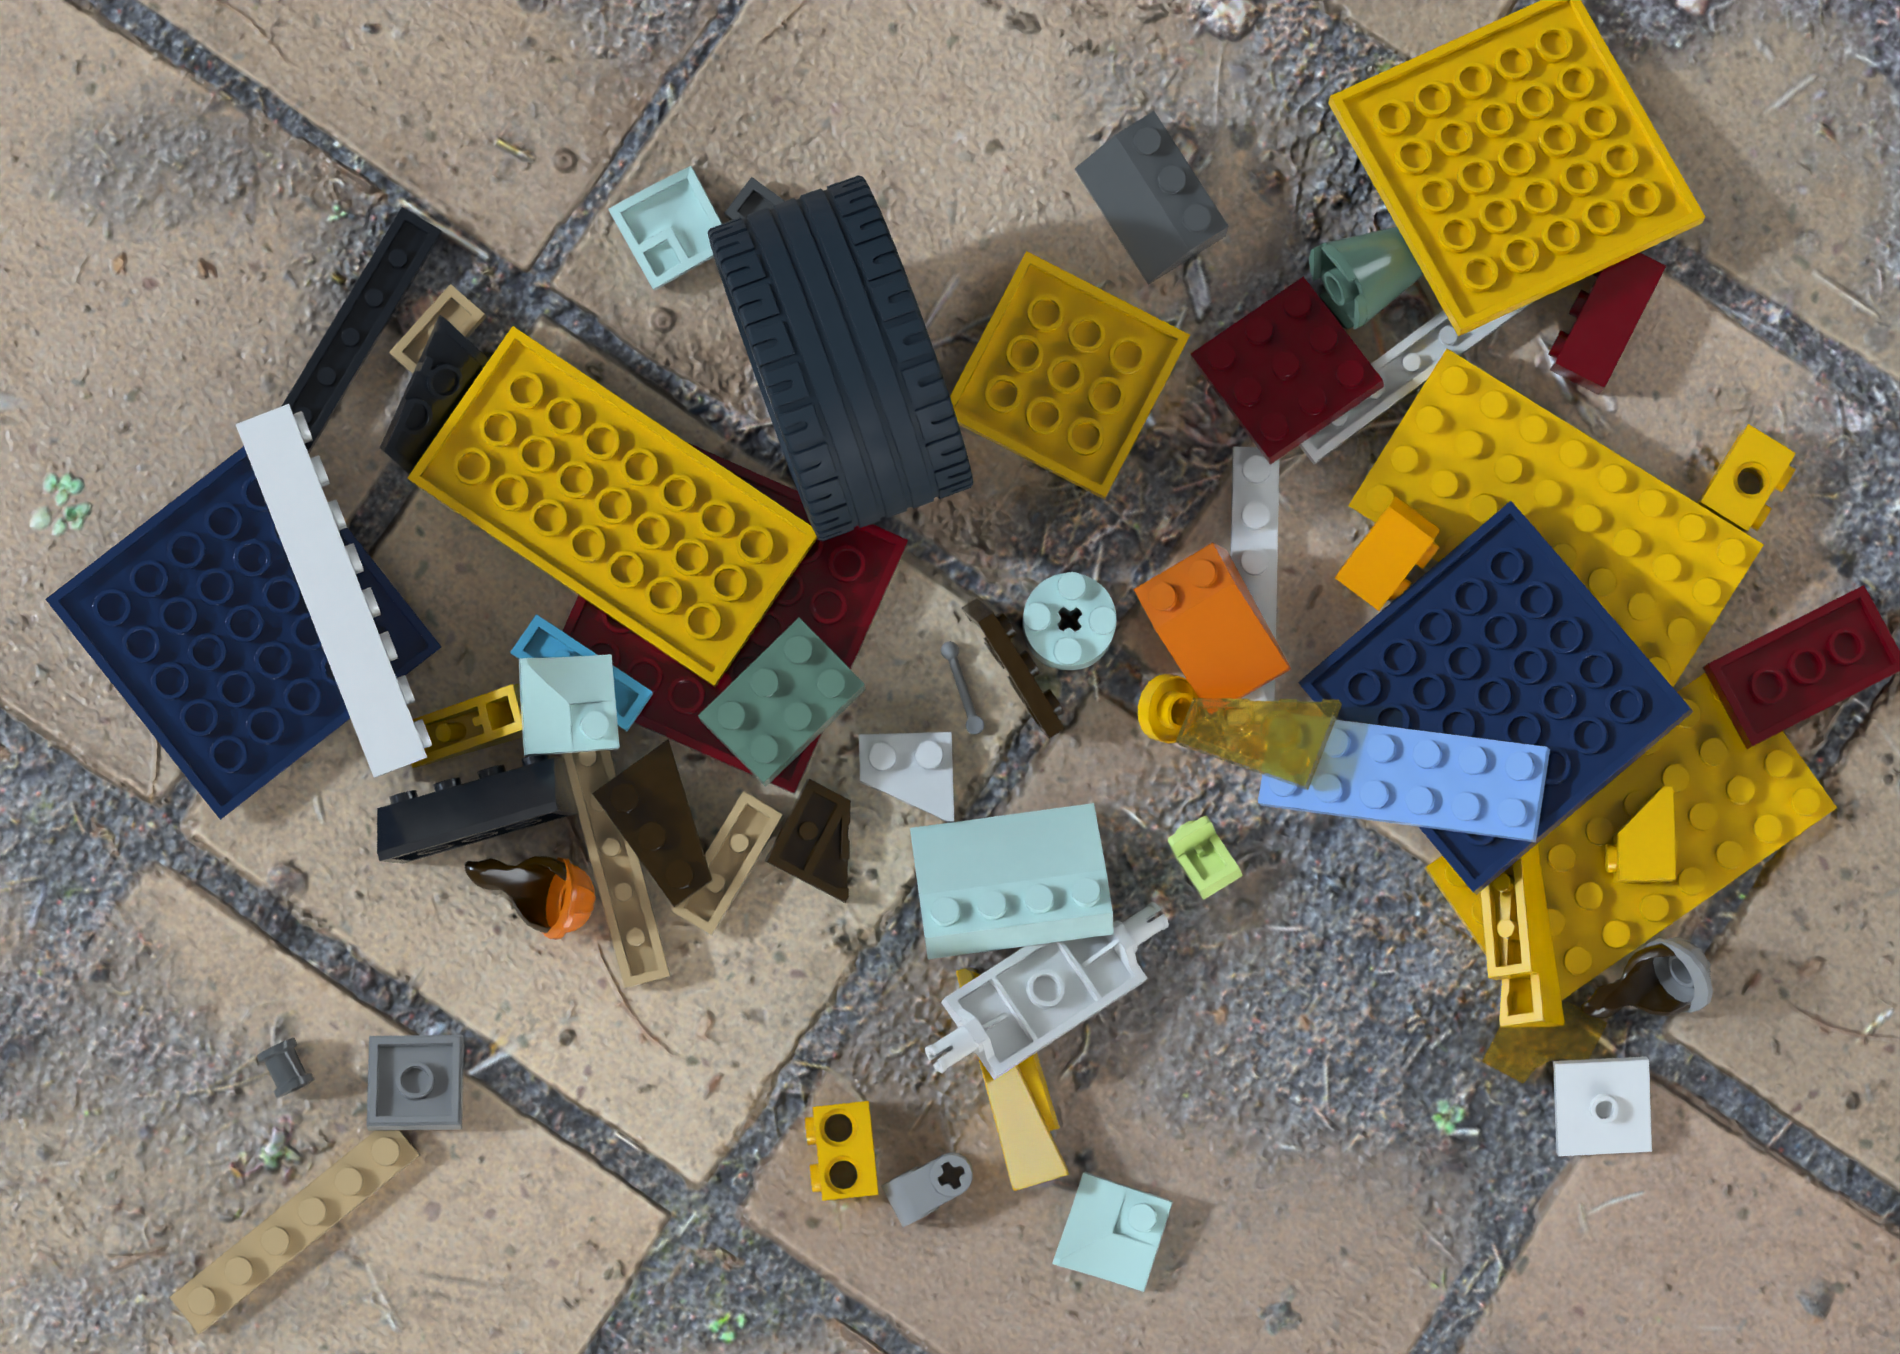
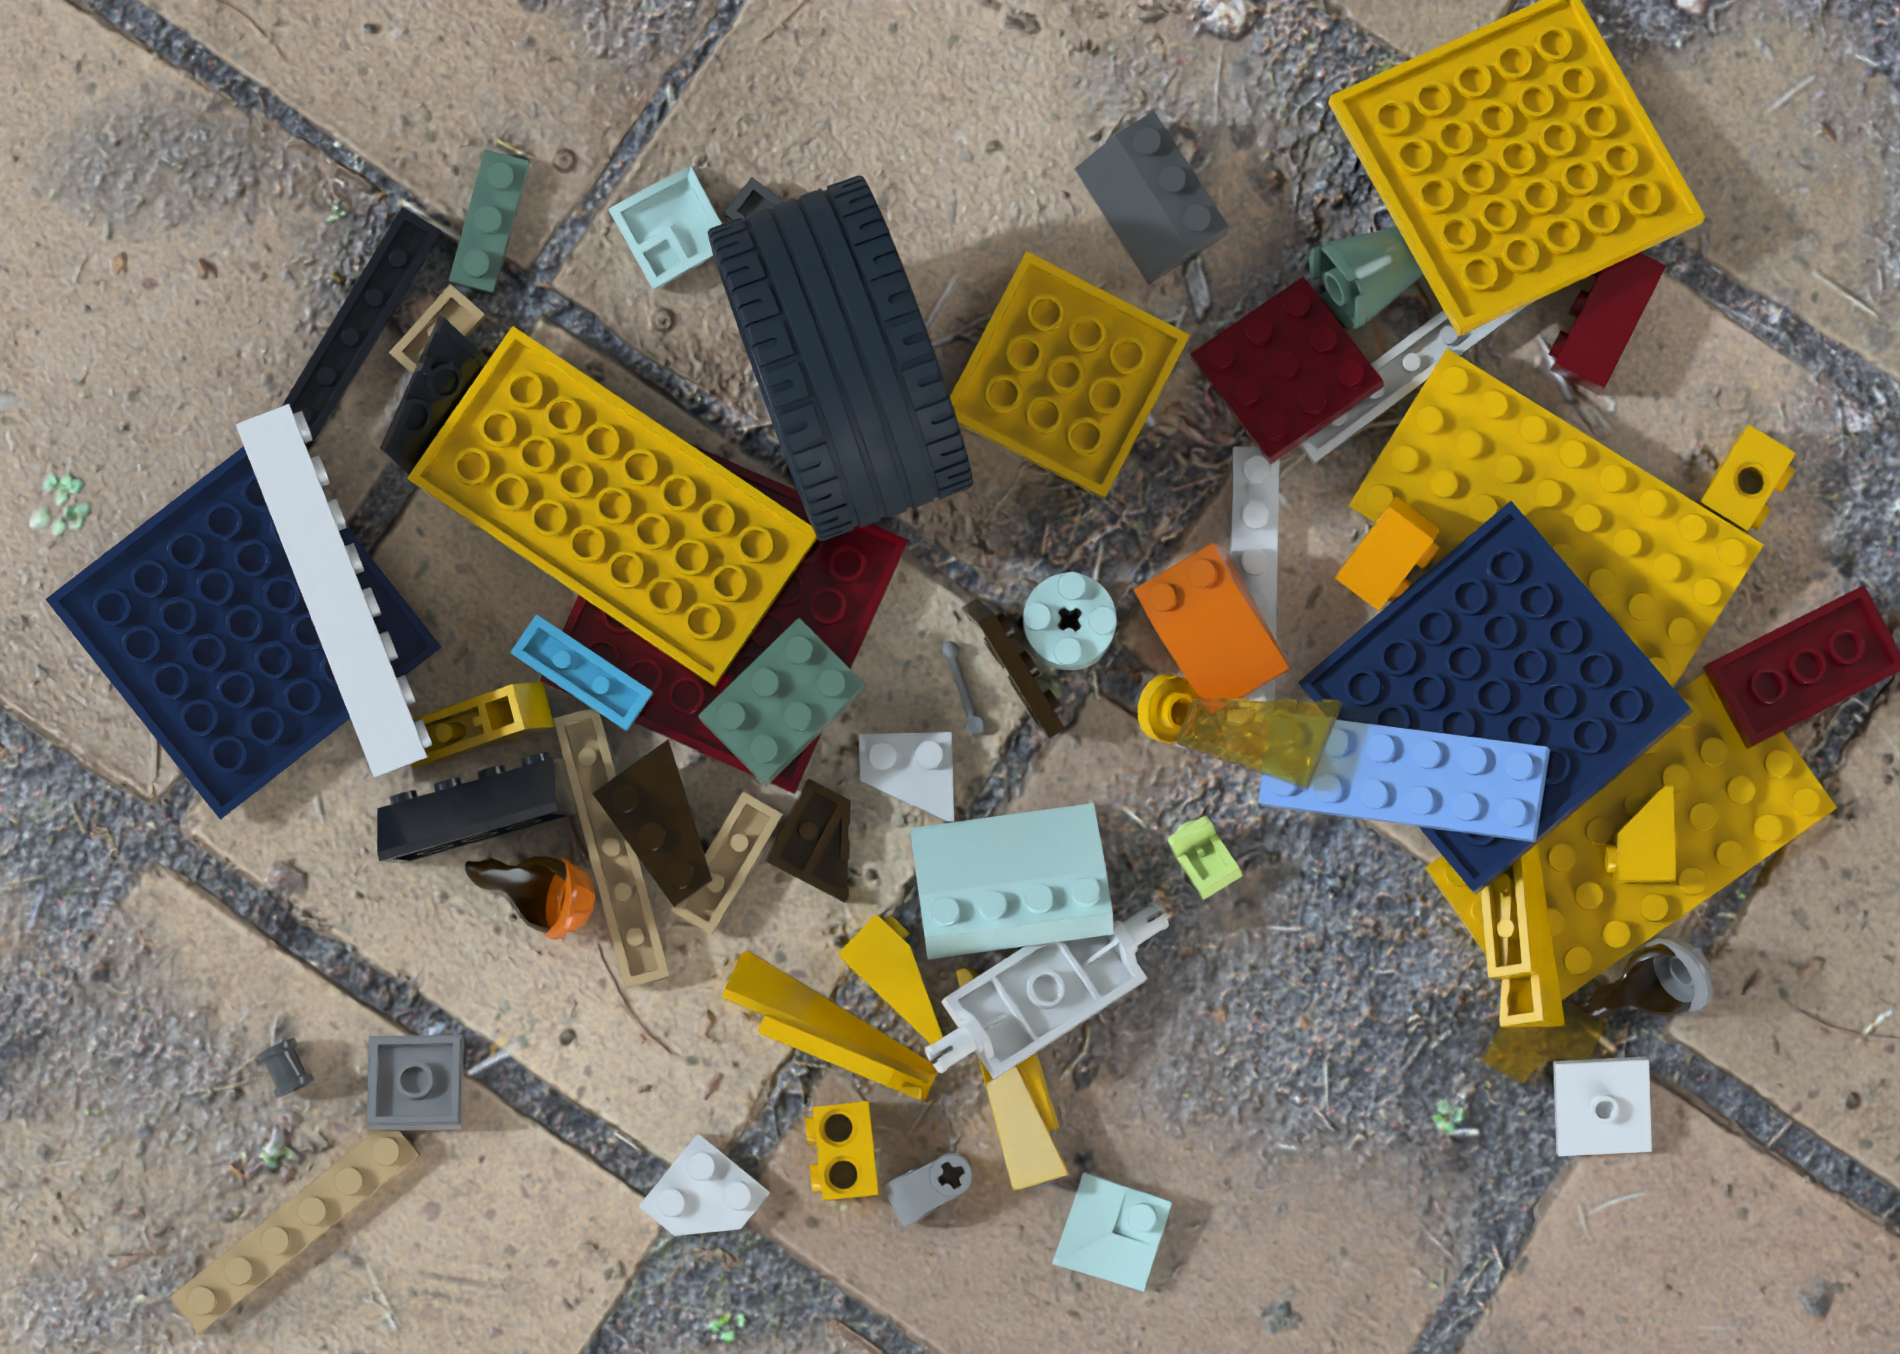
(489, 222): none -> sand green plate
(568, 705): light aqua plate -> none
(703, 1193): none -> white plate
(823, 1029): none -> yellow wedge
(890, 969): none -> yellow slope

